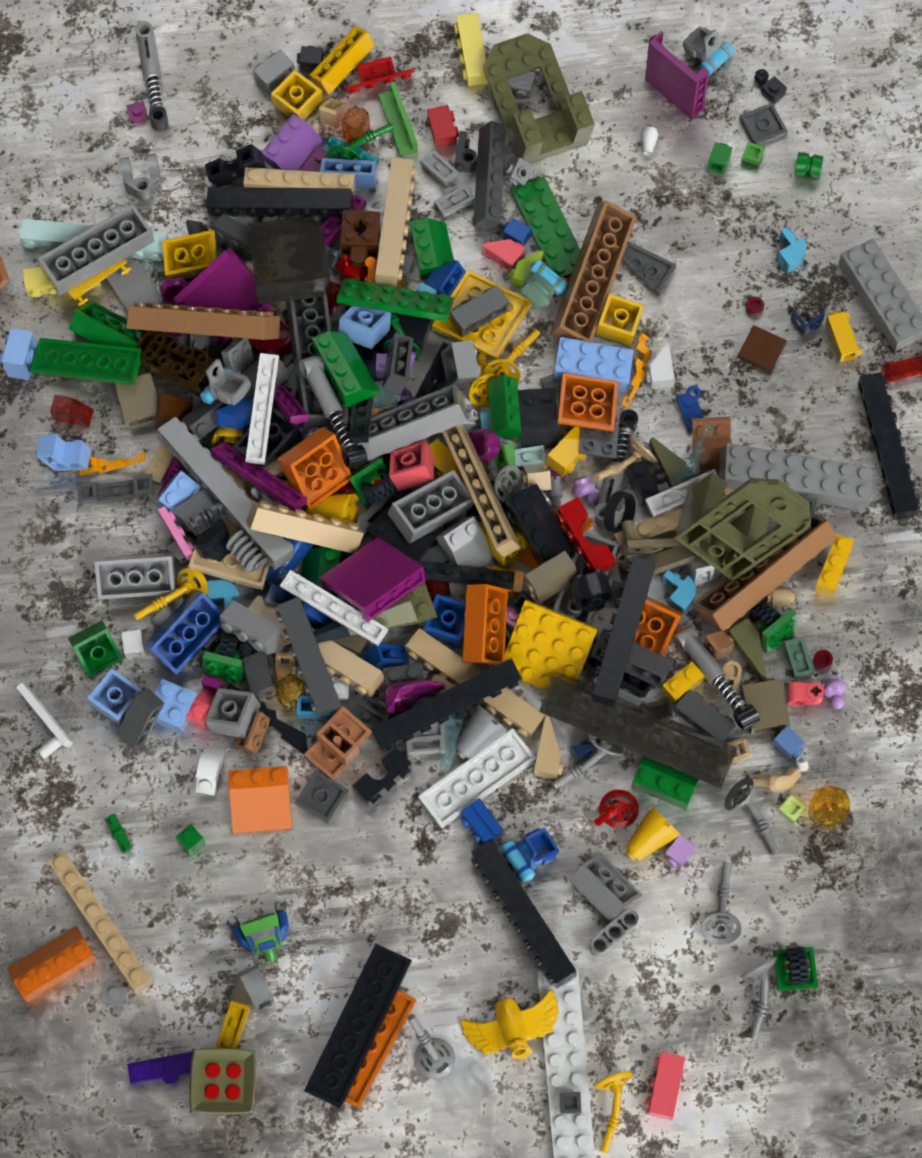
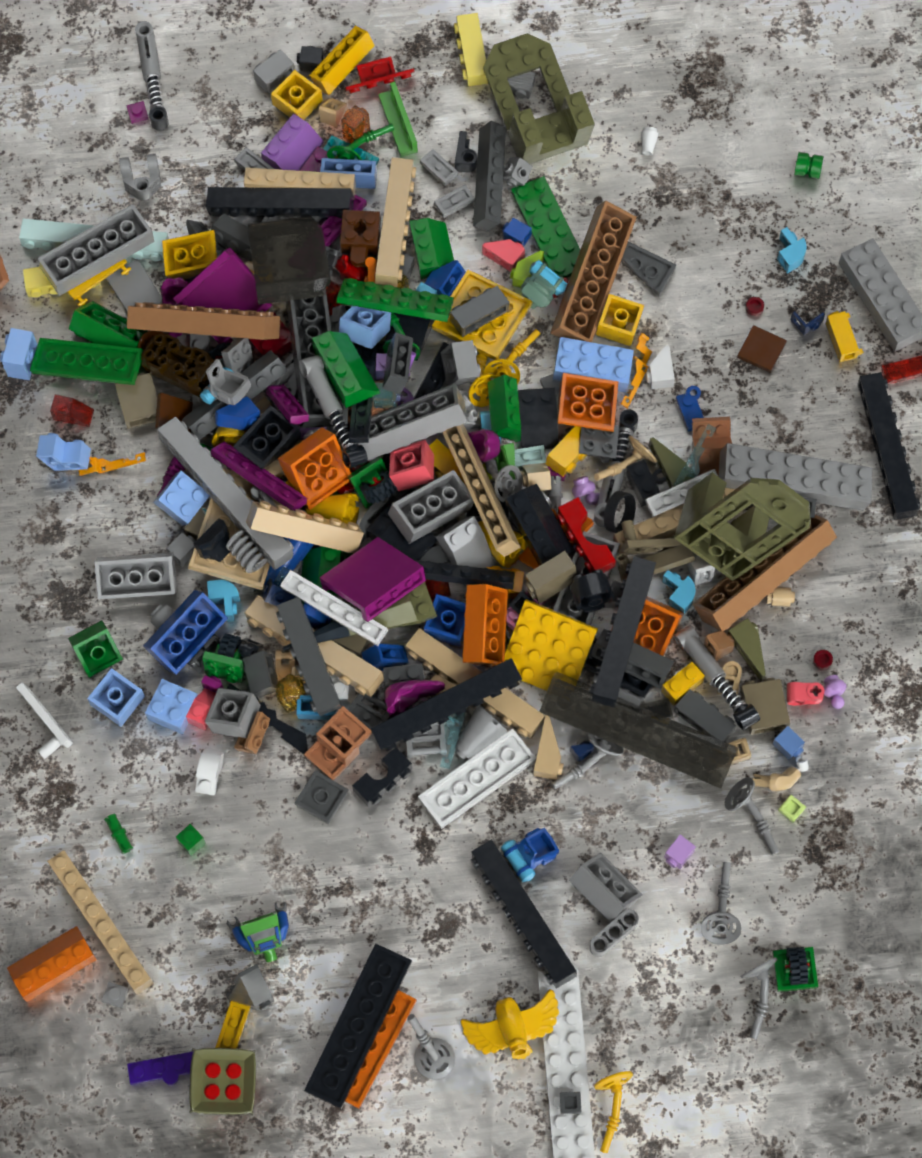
(115, 491): dark grey slope -> none
(133, 643): white brick -> none
(140, 718): dark grey brick -> none
(159, 464): tan plate -> none
(176, 532): bright pink plate -> none
(182, 588): yellow dish -> none
(200, 512): dark grey hinge -> none
(224, 172): black arch -> none
(251, 628): light grey slope -> none
(260, 799): orange slope -> none
(262, 408): white plate -> none
(442, 126): red brick -> none
(481, 822): blue brick -> none
(617, 809): red dish -> none
(650, 835): yellow cone -> none
(664, 783): green slope -> none
(665, 1085): coral brick -> none
(675, 79): magenta panel -> none
(708, 48): light grey piece -> none
(719, 157): green brick -> none
(753, 153): bright green plate -> none
(763, 124): dark grey tile -> none
(772, 88): black plate -> none
(773, 625): green plate -> none
(798, 657): sand green plate -> none
(820, 814): clear yellow brick -> none
(834, 565): yellow brick -> none

